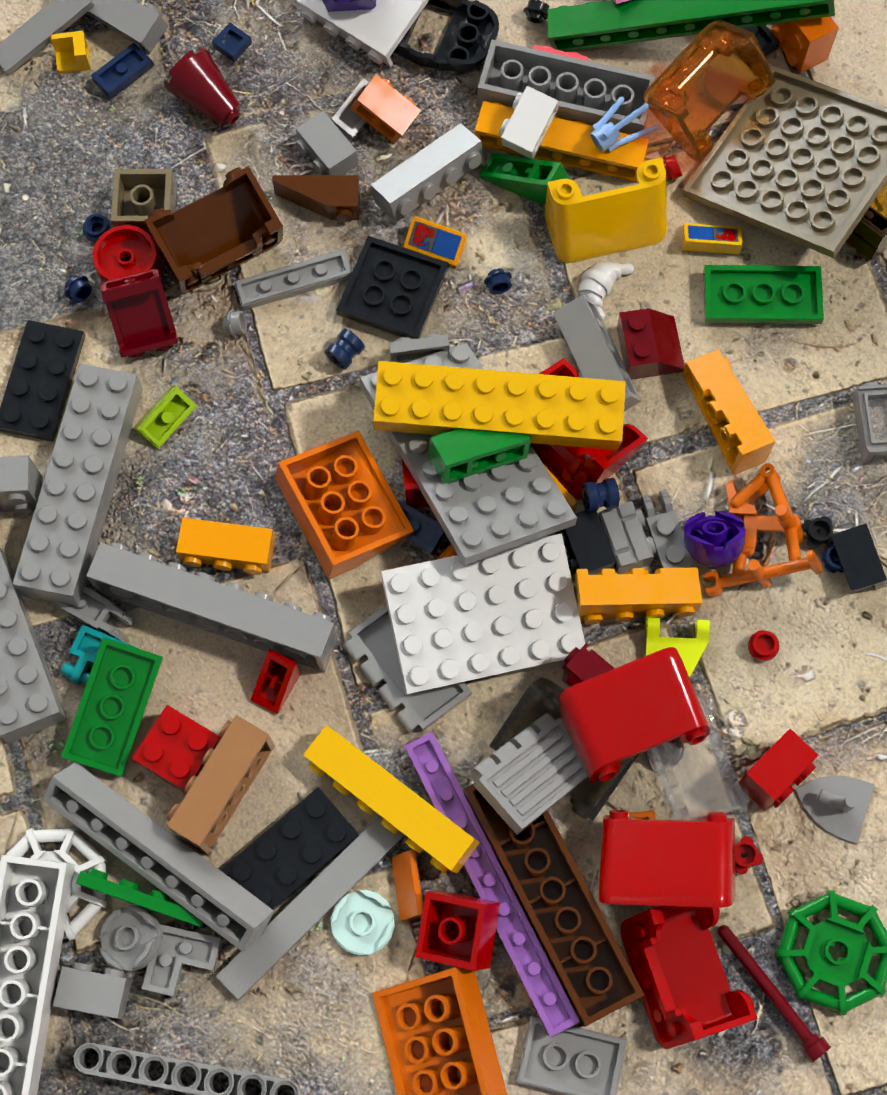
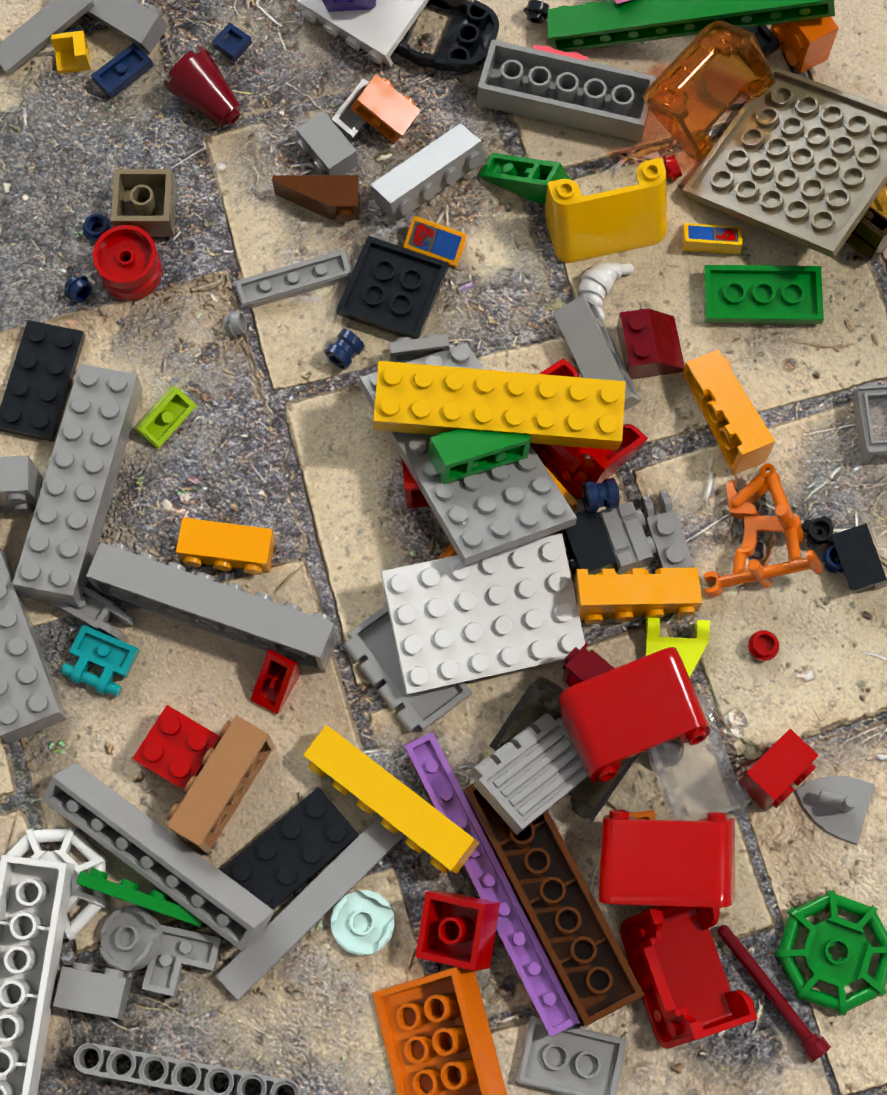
(112, 707): green plate -> none
(139, 313): dark red panel -> none
(216, 231): reddish brown windscreen -> none
(342, 503): orange slope -> none
(407, 885): orange slope -> none
(427, 532): dark blue plate -> none
(498, 281): dark blue plate -> none
(528, 122): white brick -> none
(566, 143): light orange brick -> none
(606, 135): light blue plant -> none
(714, 539): dark purple cylinder -> none
(753, 856): red plate -> none

